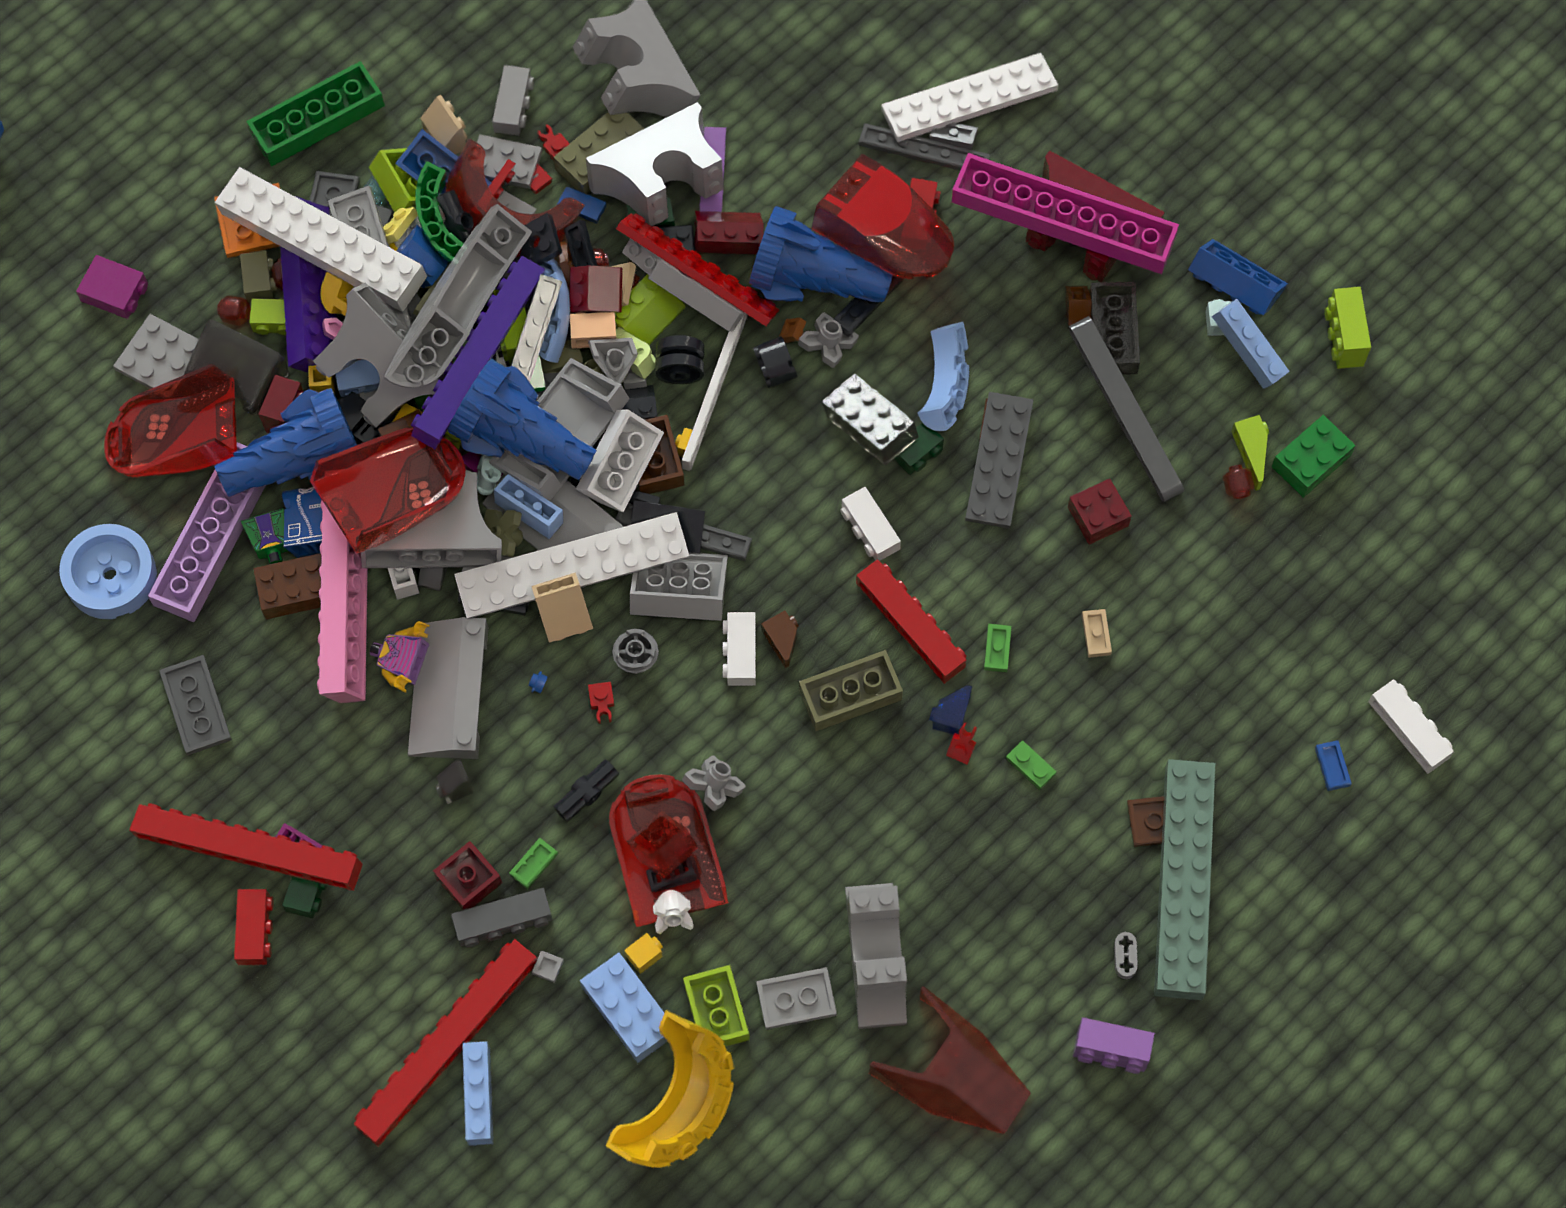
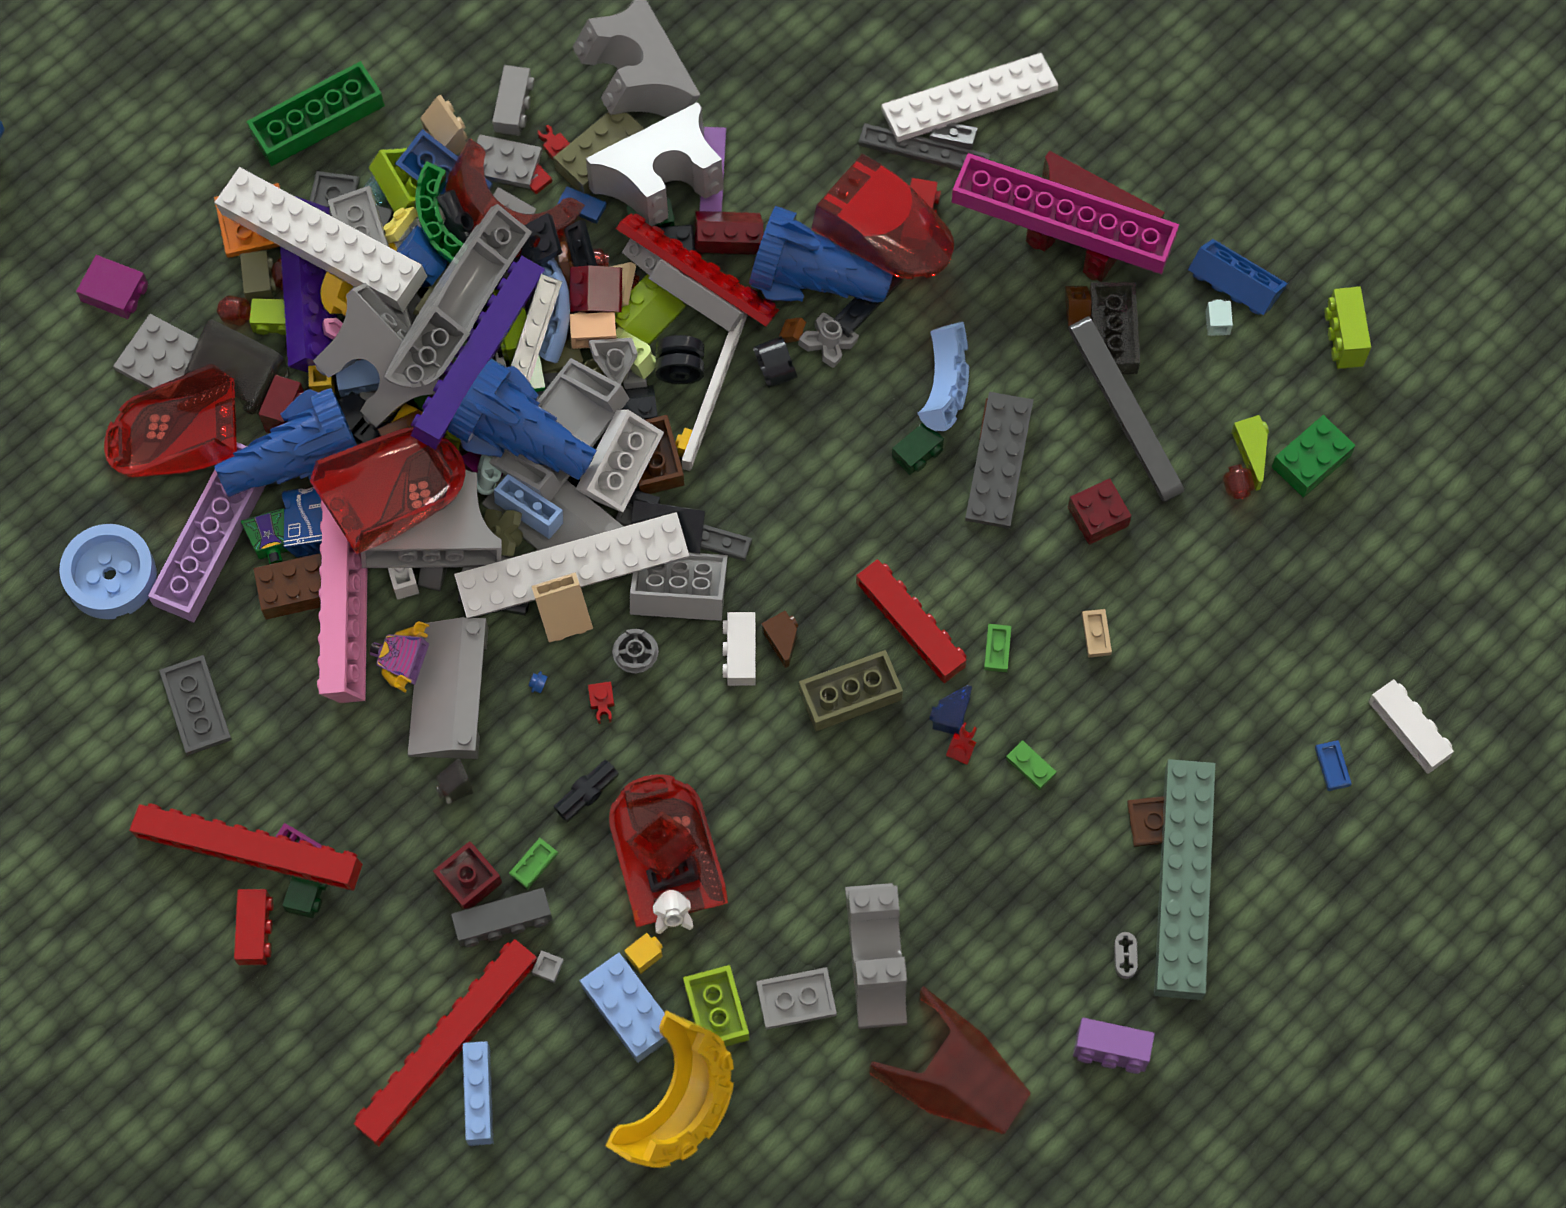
(505, 175): red plate -> none
(715, 781): light grey plant -> none
(870, 419): clear smoke brick -> none
(870, 524): white brick -> none
(1250, 343): light blue brick -> none

